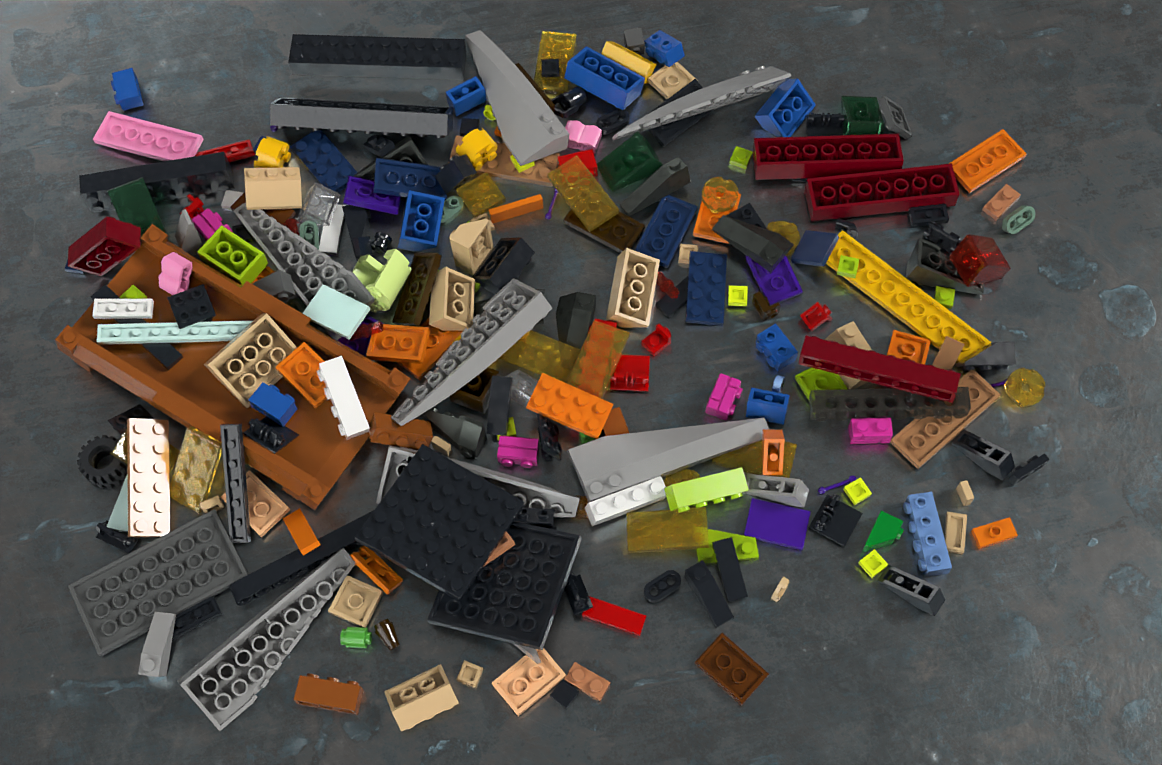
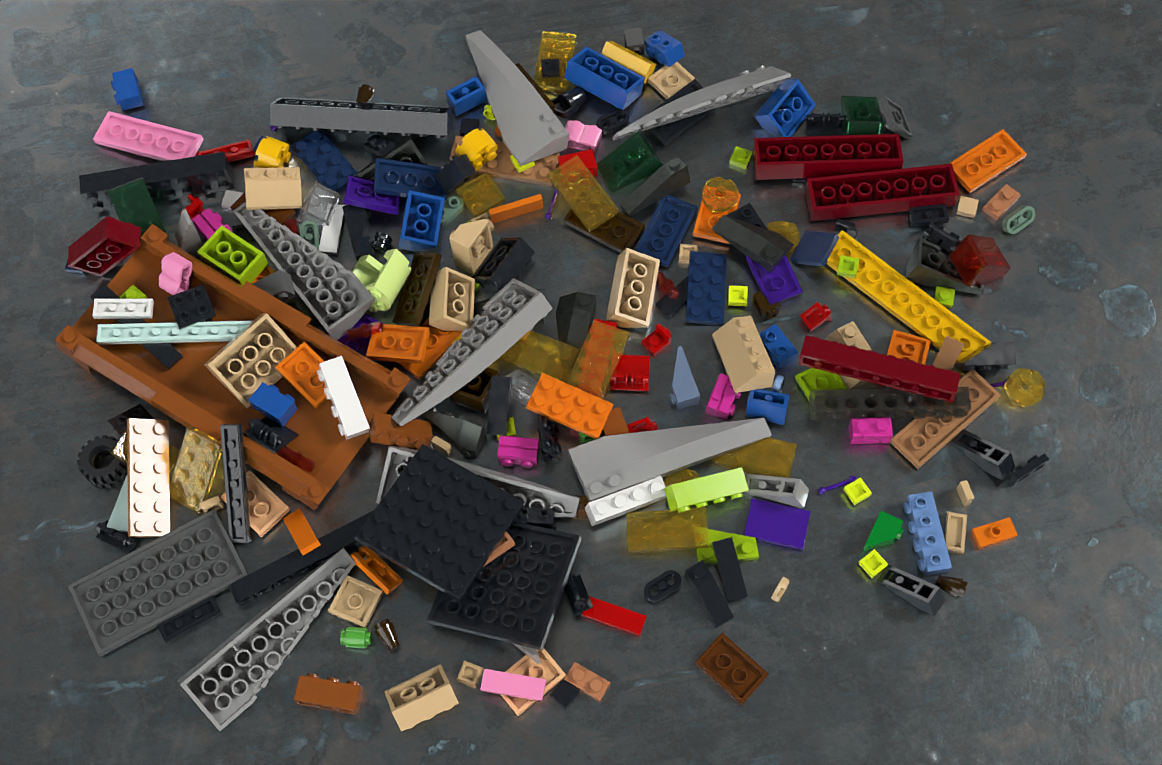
(157, 646): light grey slope -> none
(297, 459): none -> clear red axle
(336, 311): light aqua tile -> none
(365, 93): none -> dark brown cone
(377, 57): black brick -> none
(513, 685): none -> bright pink tile
(642, 425): none -> red bracket
(683, 387): none -> sand blue slope
(744, 355): none -> tan slope
(772, 452): orange slope -> none
(835, 519): black hinge -> none
(952, 585): none -> dark brown cone
(967, 207): none -> tan tile

